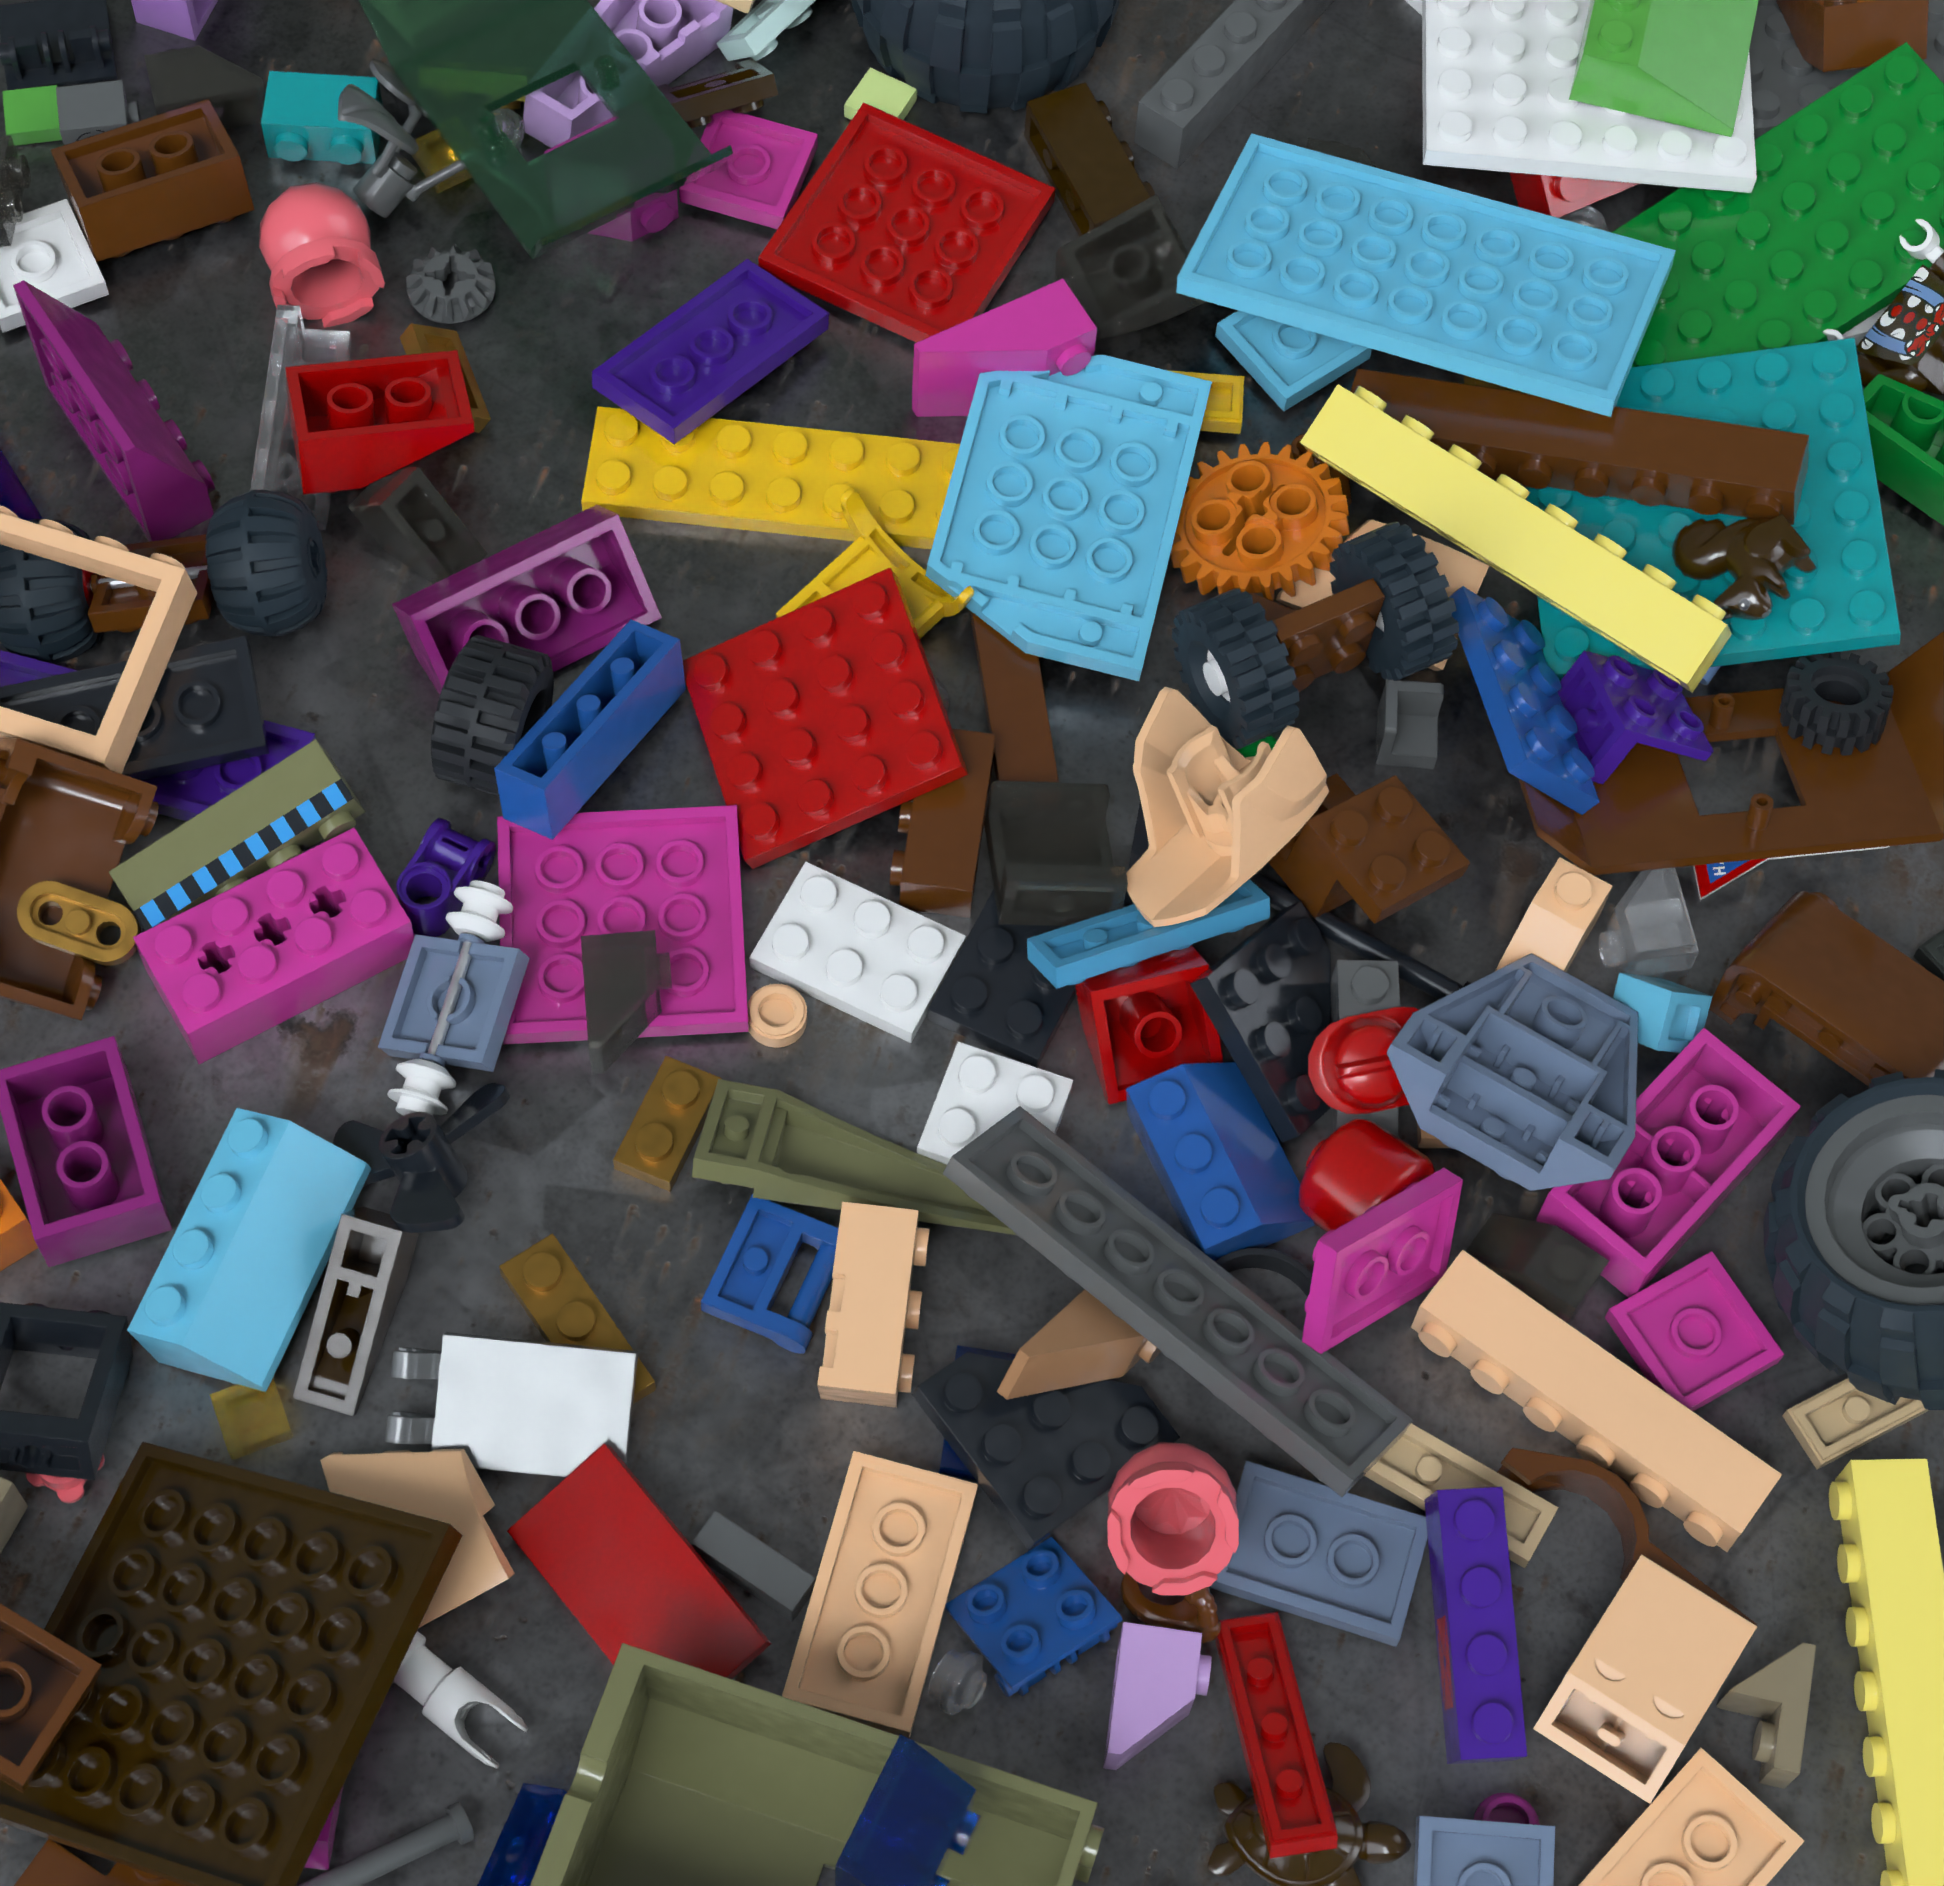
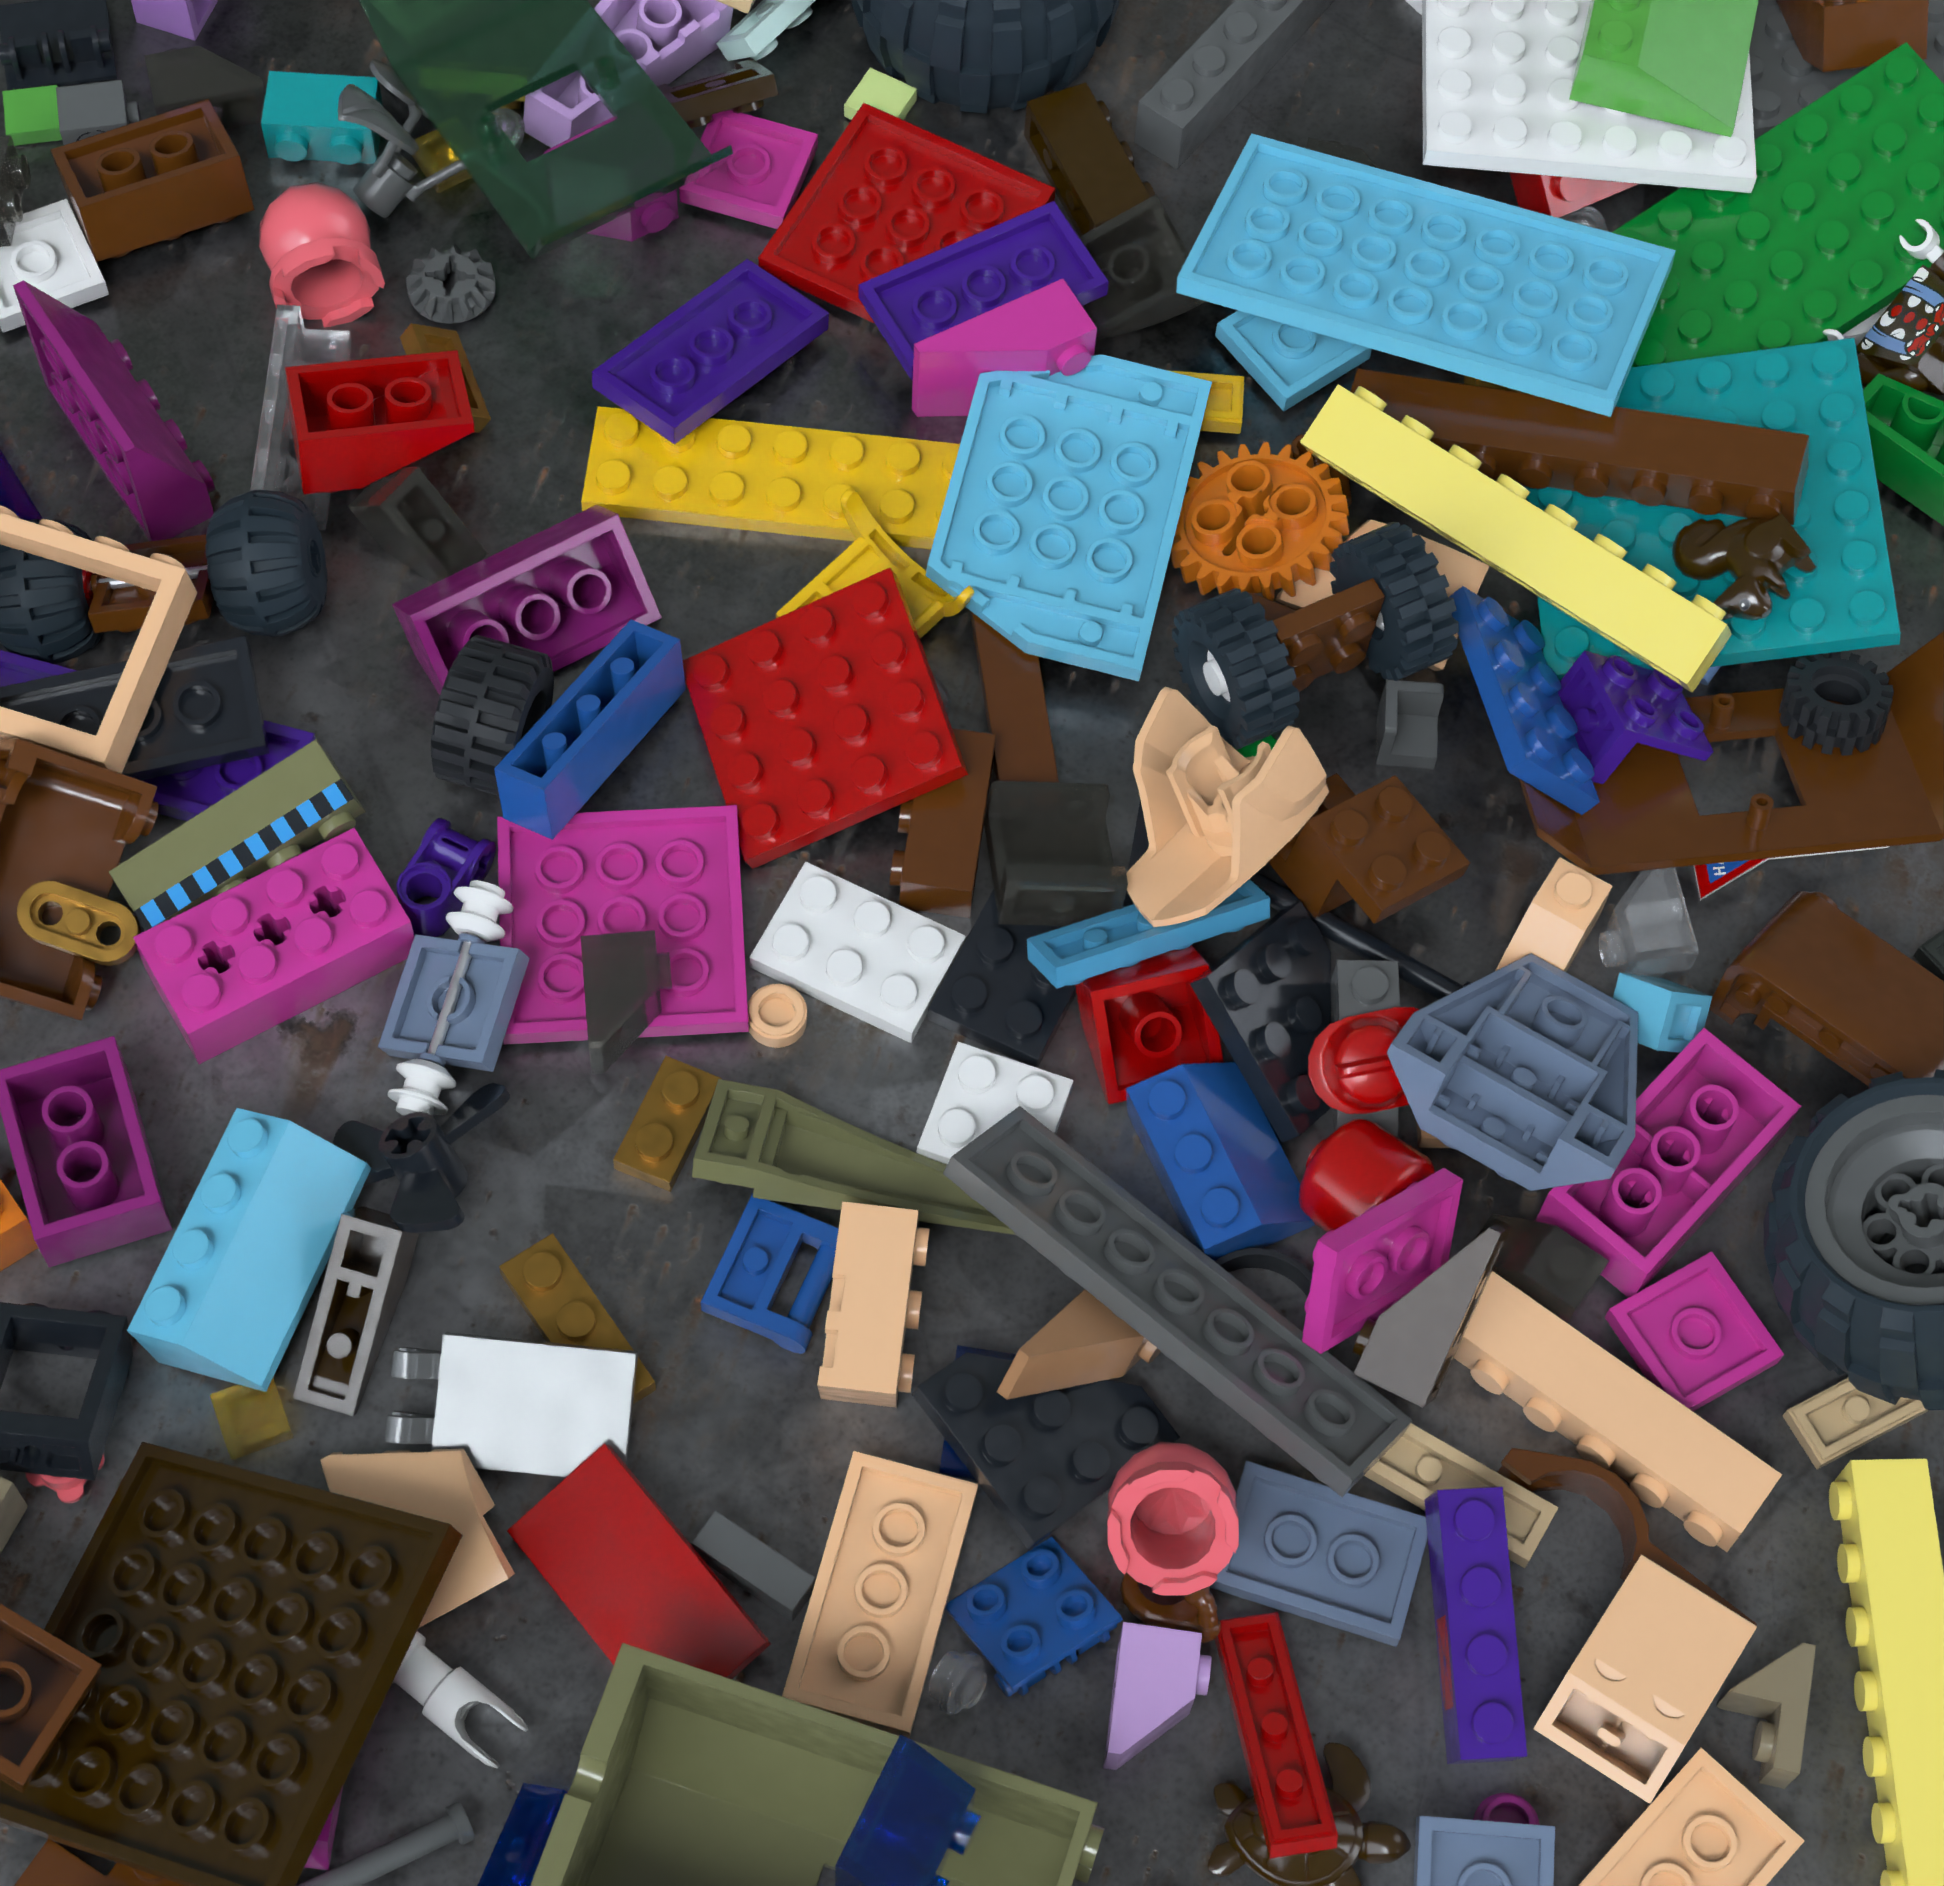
(978, 277): none -> dark purple plate
(1421, 1332): none -> slope

